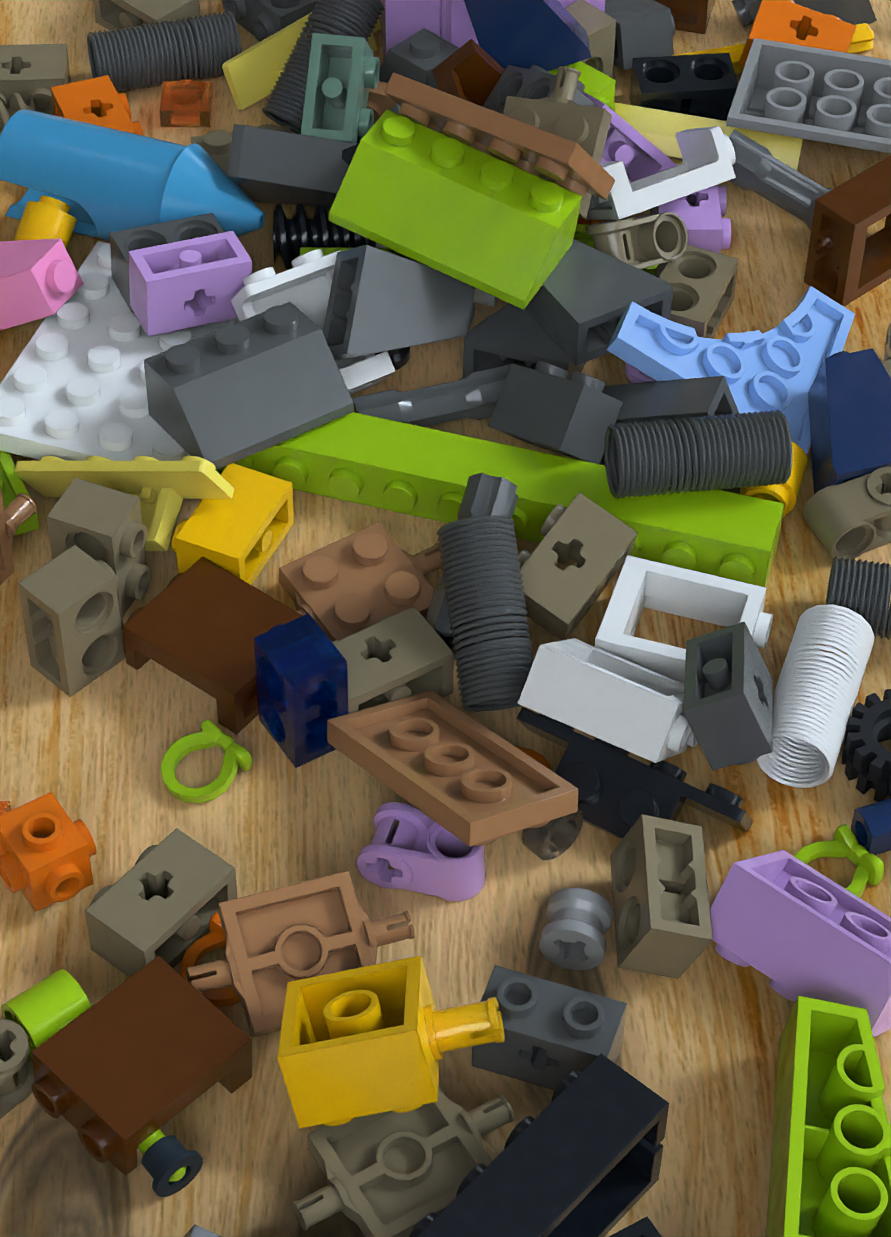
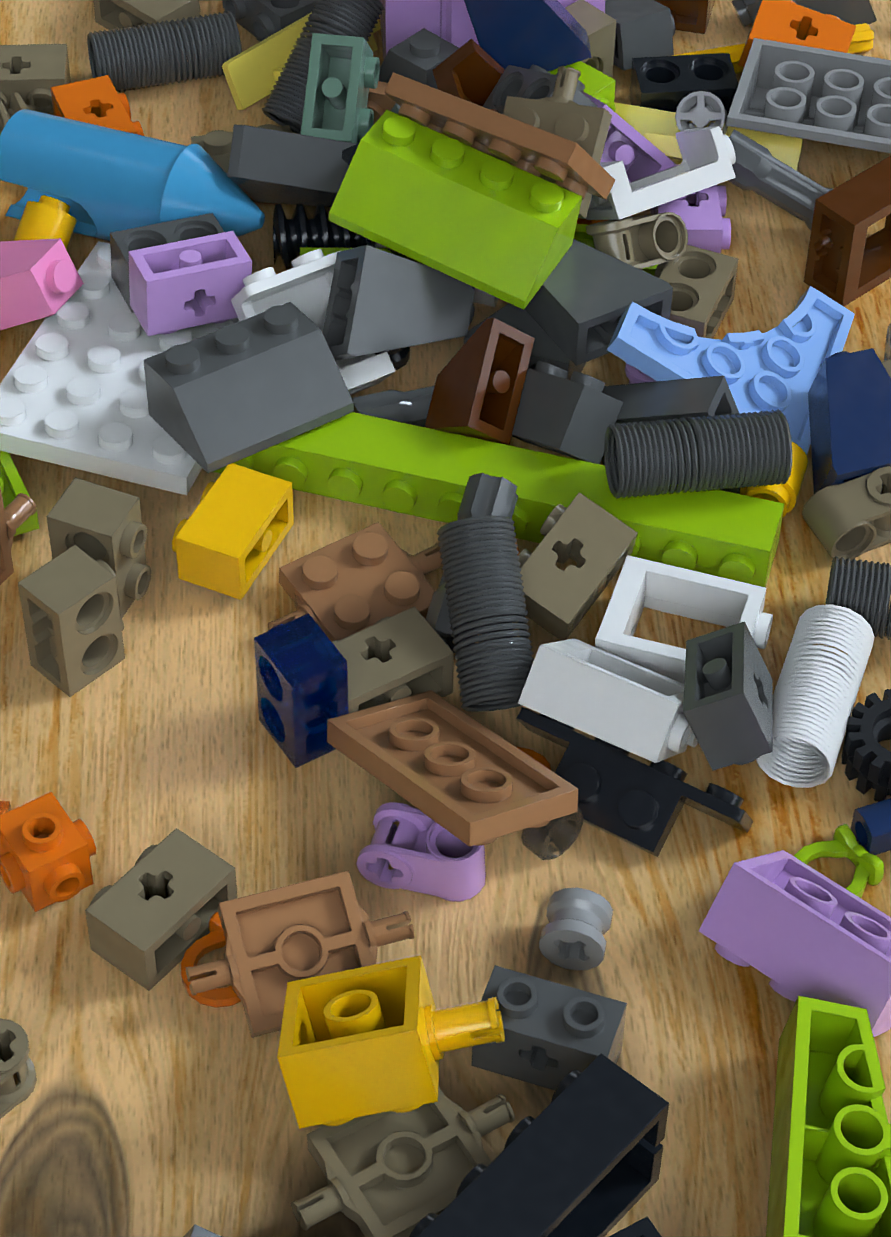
(48, 1009): lime piece -> none
(138, 1062): reddish brown panel -> none
(156, 483): light yellow bracket -> none
(186, 104): clear orange plate -> none
(206, 635): reddish brown panel -> none
(210, 736): lime piece -> none
(482, 384): none -> reddish brown slope
(660, 897): dark tan brick -> none
(701, 109): none -> light grey wheel

